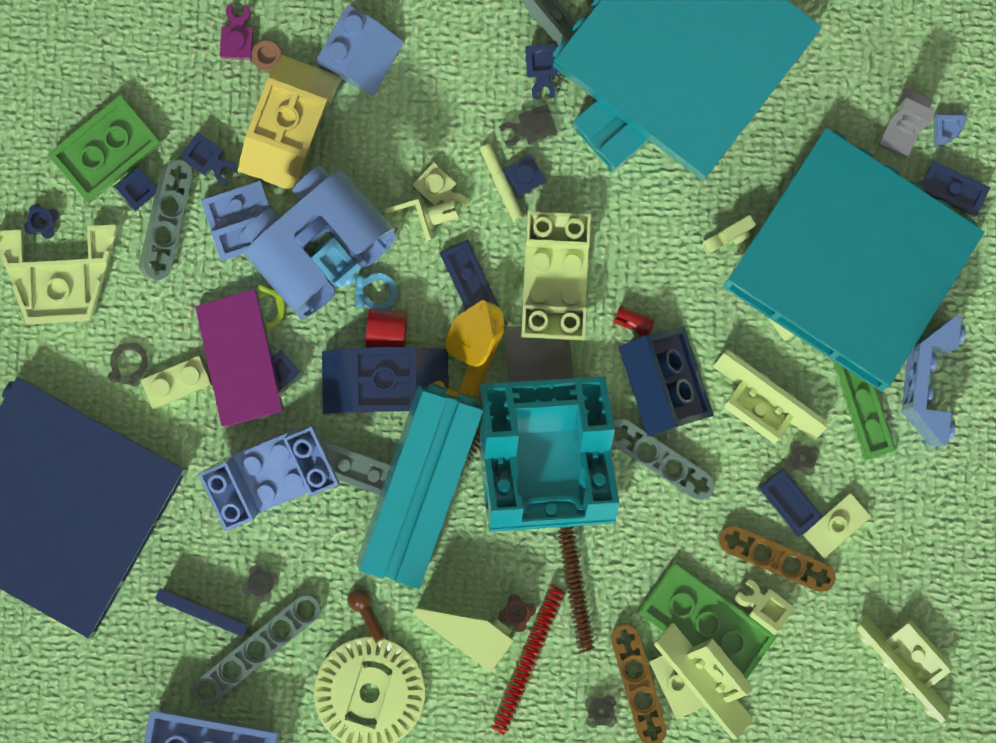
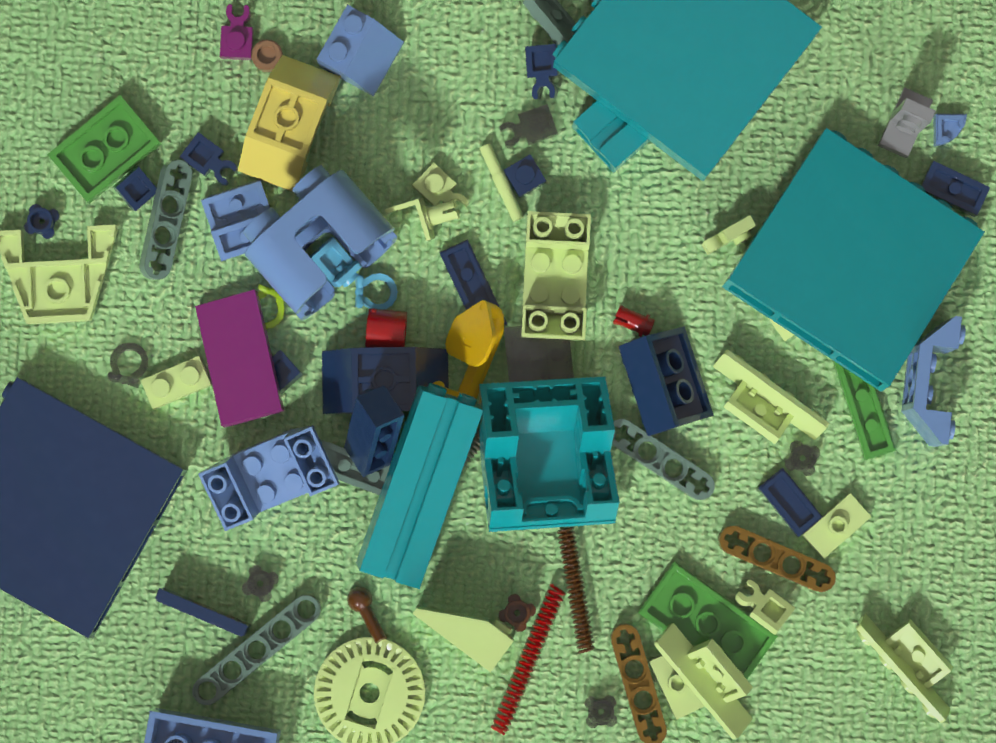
(373, 430): none -> dark blue brick

